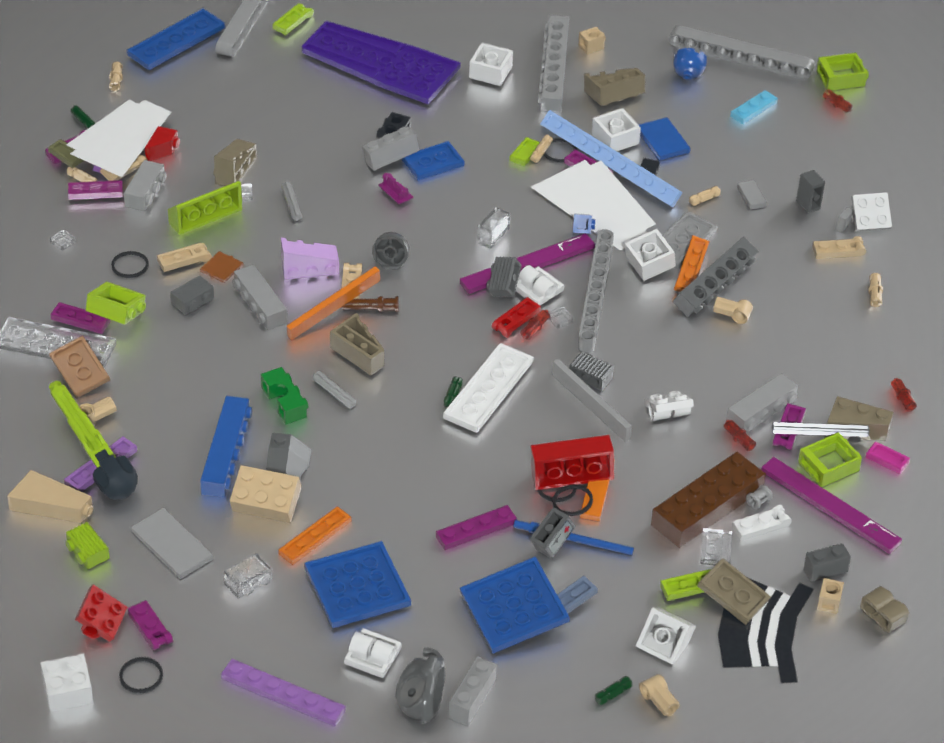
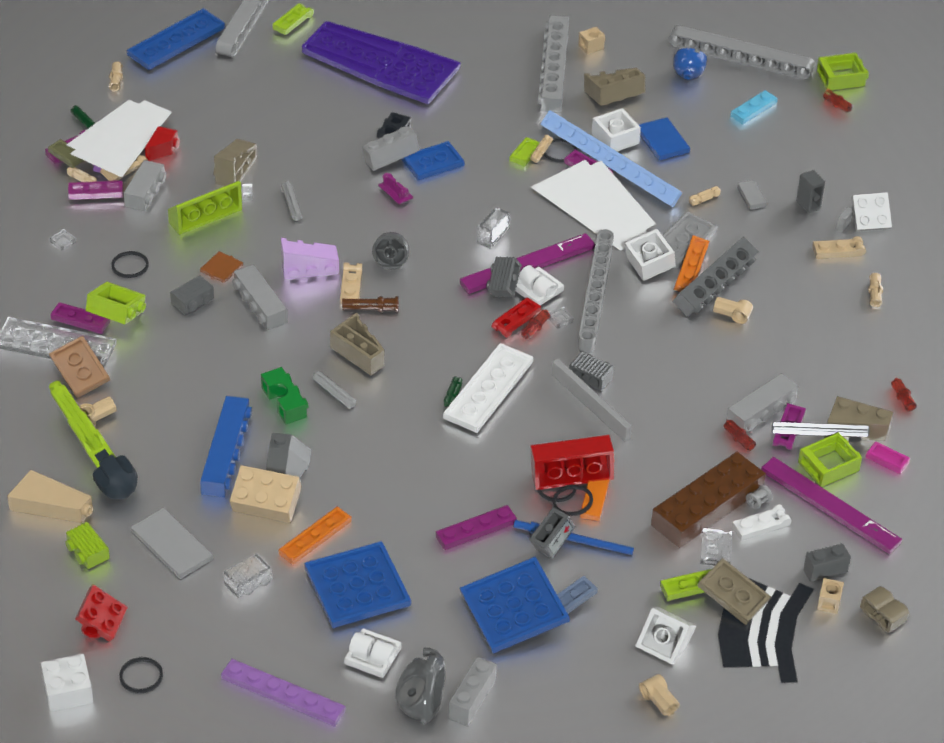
(83, 476): medium lavender plate -> none
(149, 625): magenta plate -> none
(184, 257): tan plate -> none
(333, 303): orange tile -> none
(491, 64): white brick -> none
(583, 223): brick -> none
(613, 690): dark green axle -> none
(650, 165): black tile -> none
(665, 406): white plate -> none

